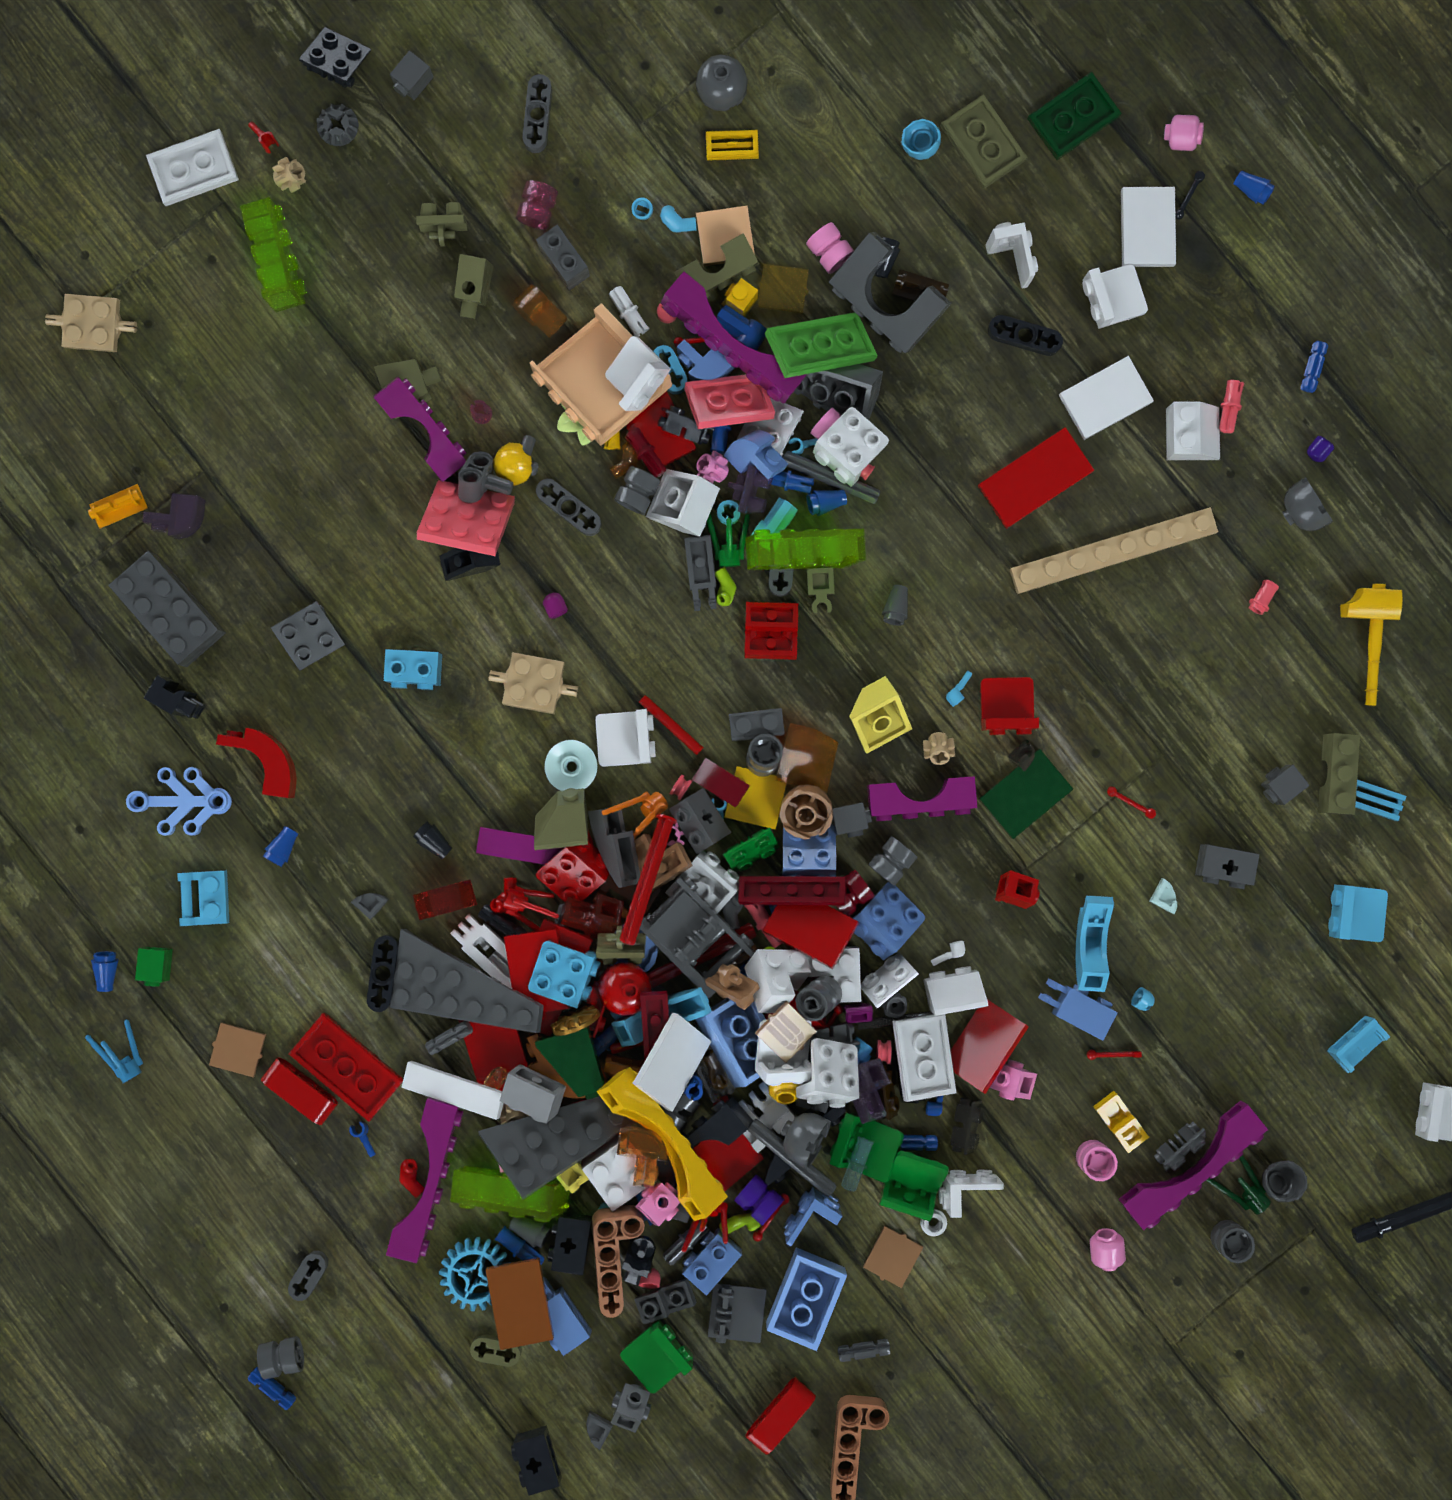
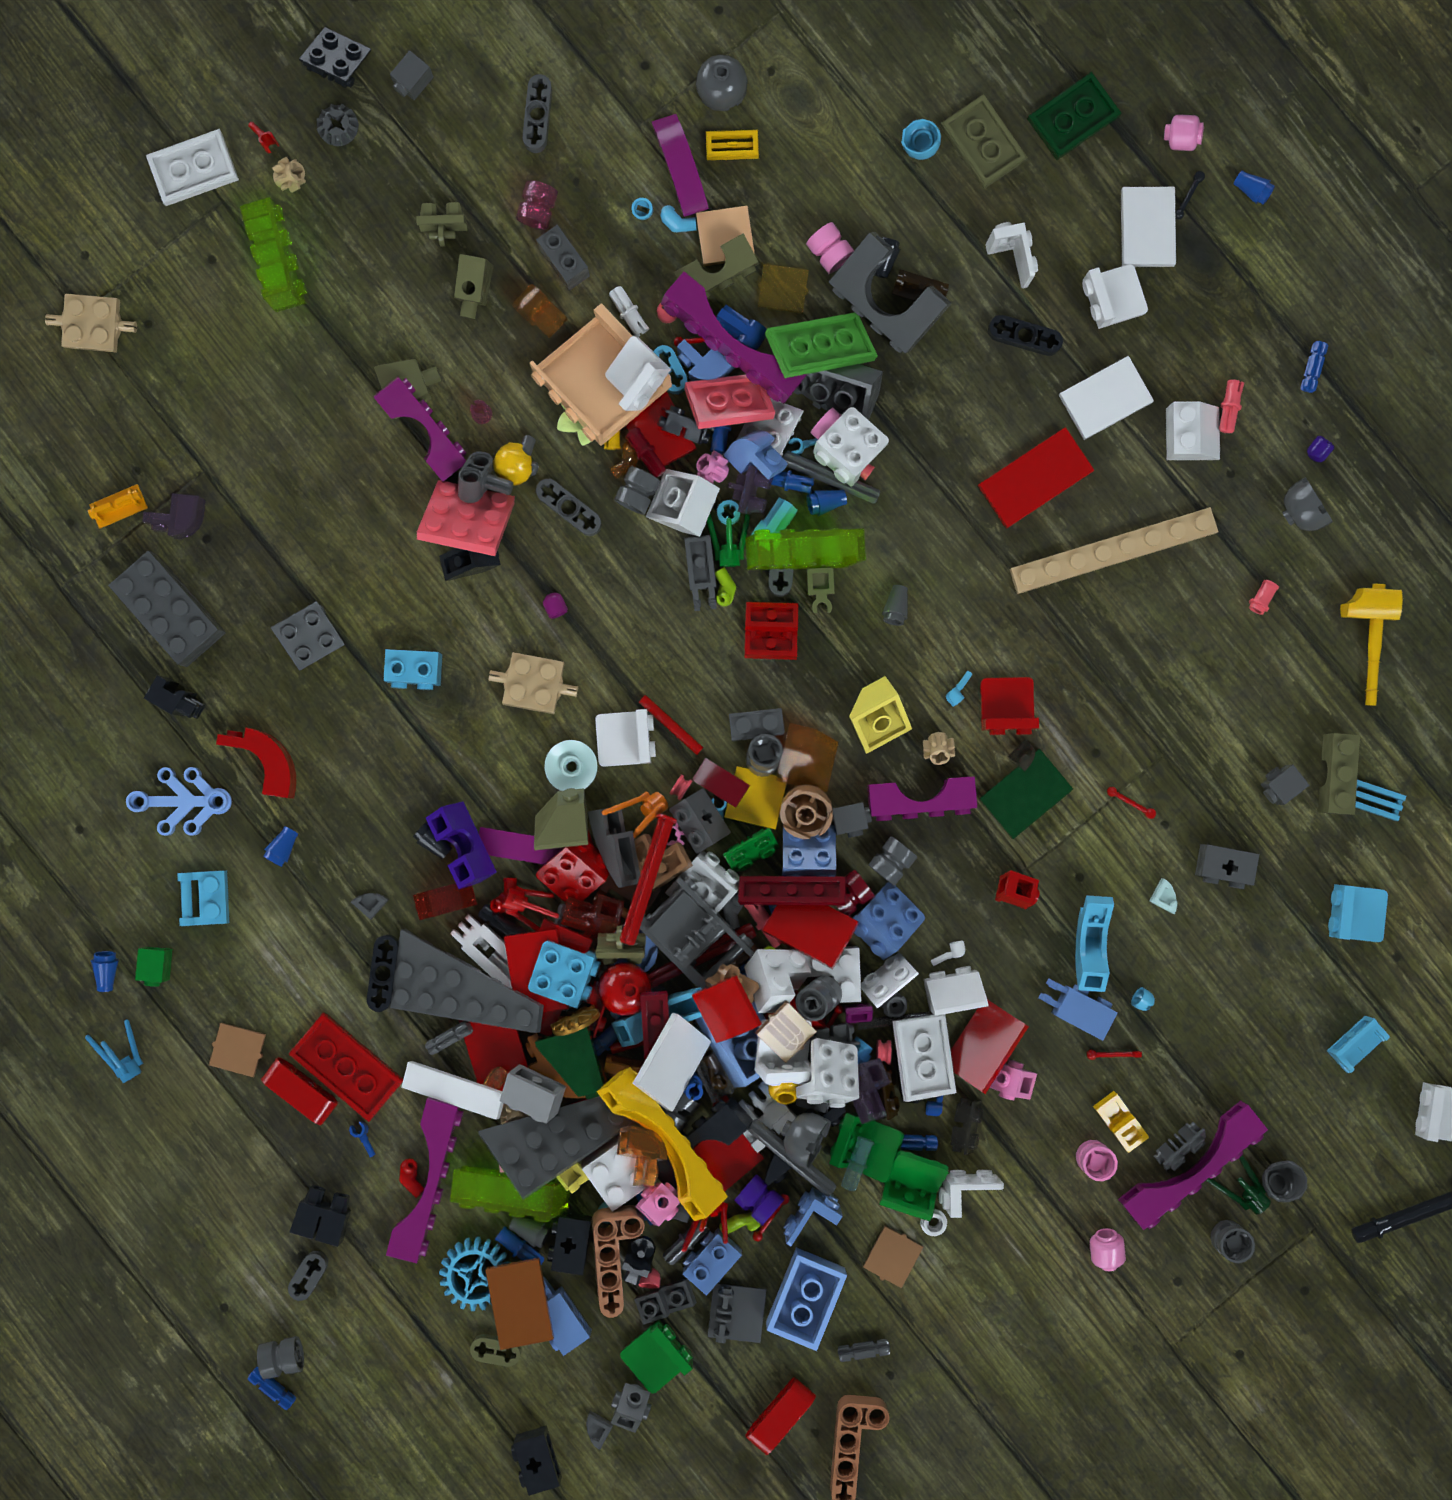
(321, 1218): none -> black hips
(456, 826): none -> dark purple arch
(680, 164): none -> magenta slope
(726, 1009): none -> red slope
(741, 297): yellow brick -> none

